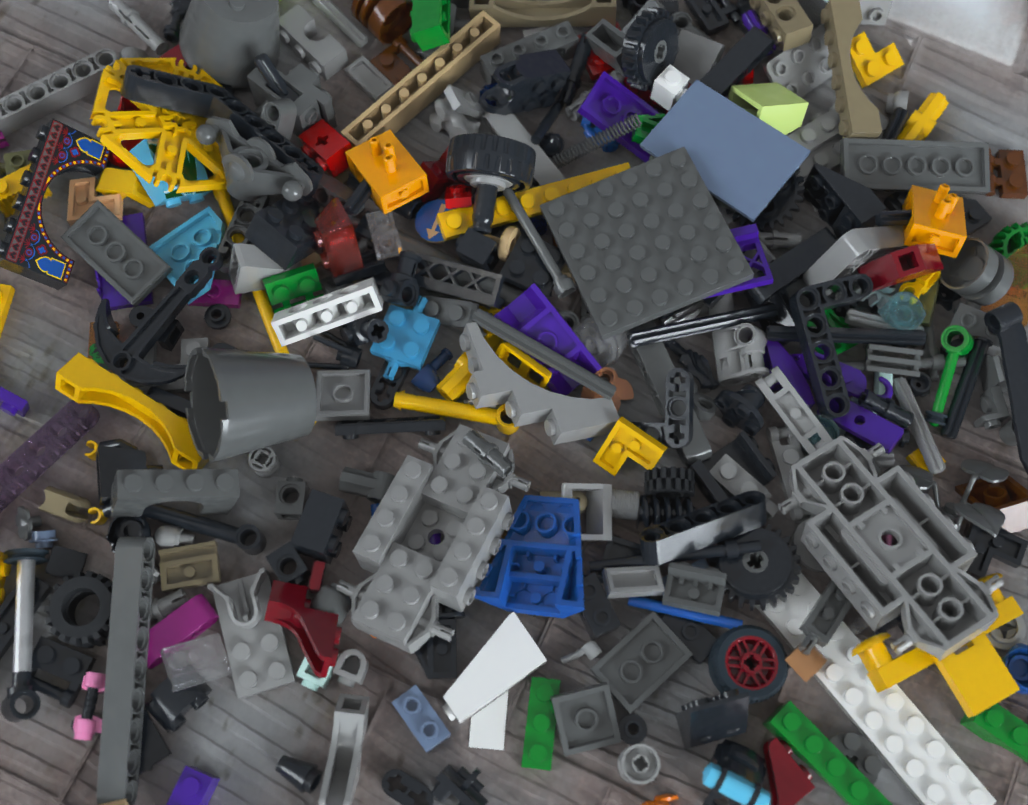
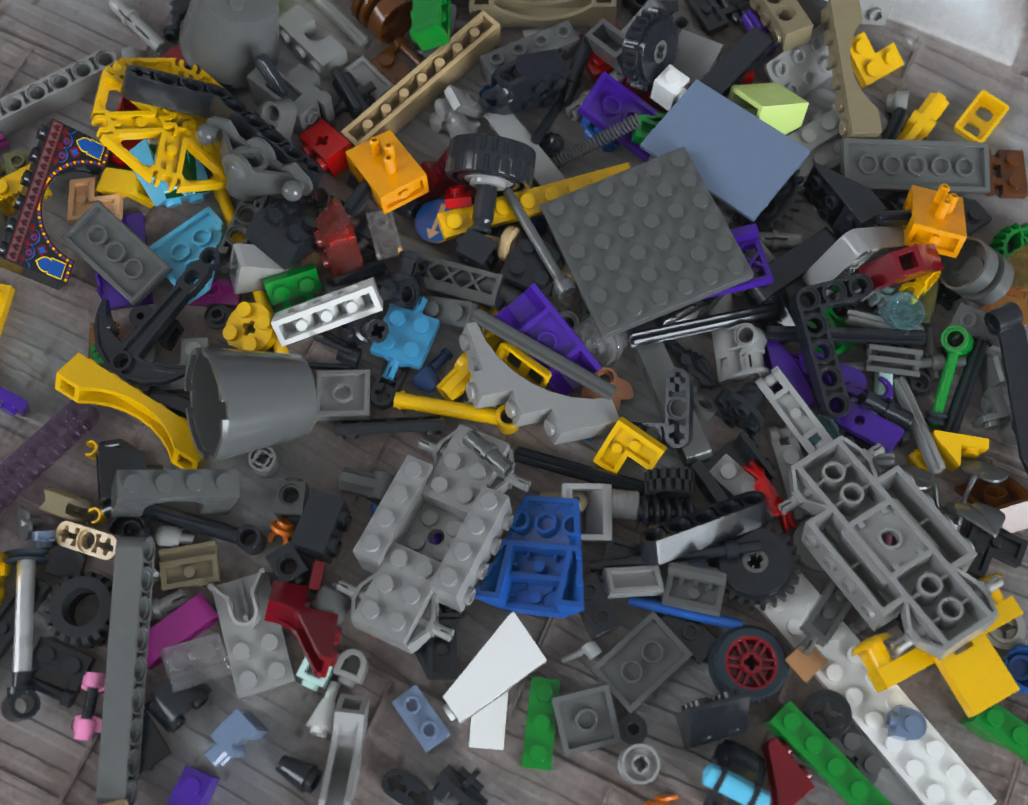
(80, 543): none -> tan beam
(232, 735): none -> sand blue hips
(239, 321): none -> yellow plate
(282, 527): none -> orange plate
(323, 717): none -> white cone
(351, 94): none -> black pin
(577, 470): none -> black axle
(772, 498): none -> red piece
(838, 703): none -> black gear
(905, 724): none -> sand blue plate
(954, 445): none -> yellow slope
(989, 103): none -> yellow piece

